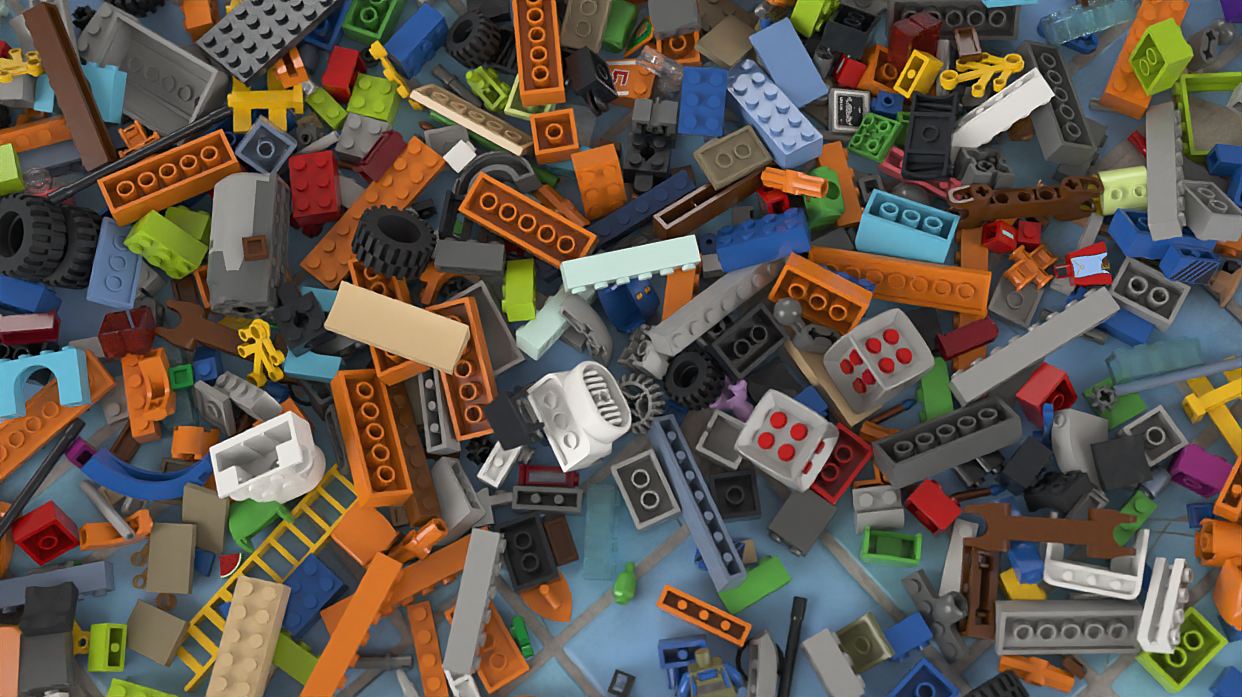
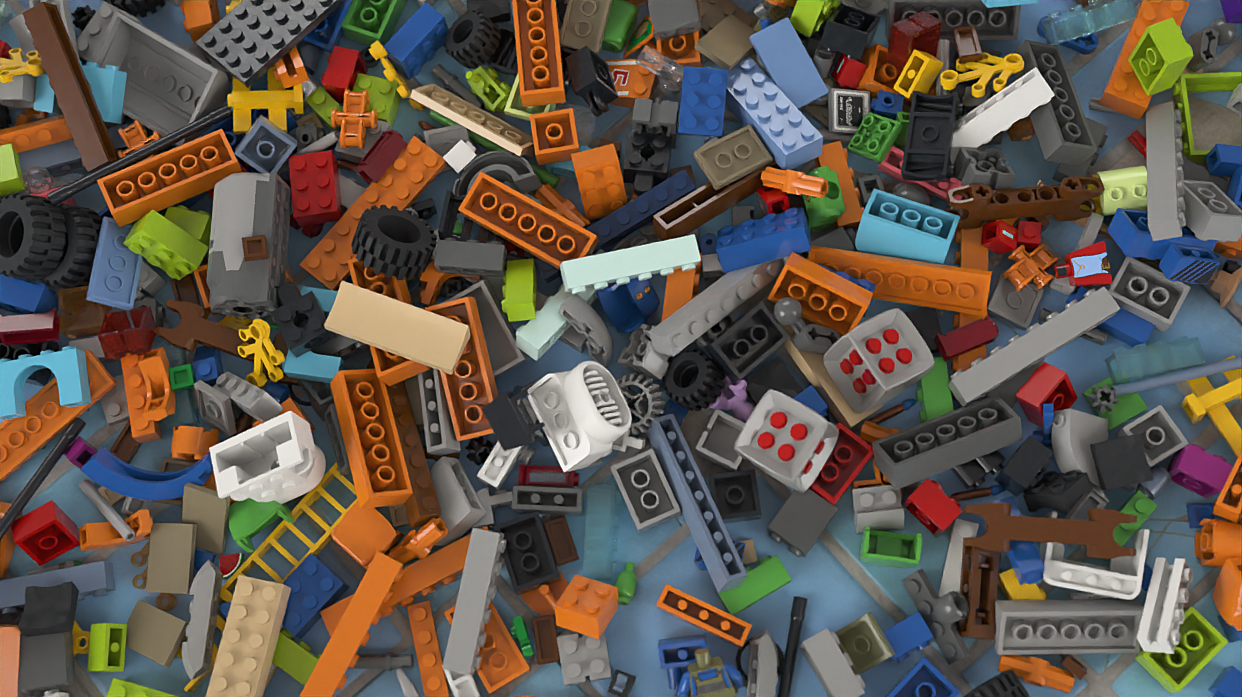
(86, 314): none -> clear orange piece
(202, 626): none -> light grey brick
(354, 119): none -> orange axle
(546, 639): none -> reddish brown tile
(584, 658): none -> light grey piece
(586, 606): none -> orange brick
(626, 440): none -> white plate

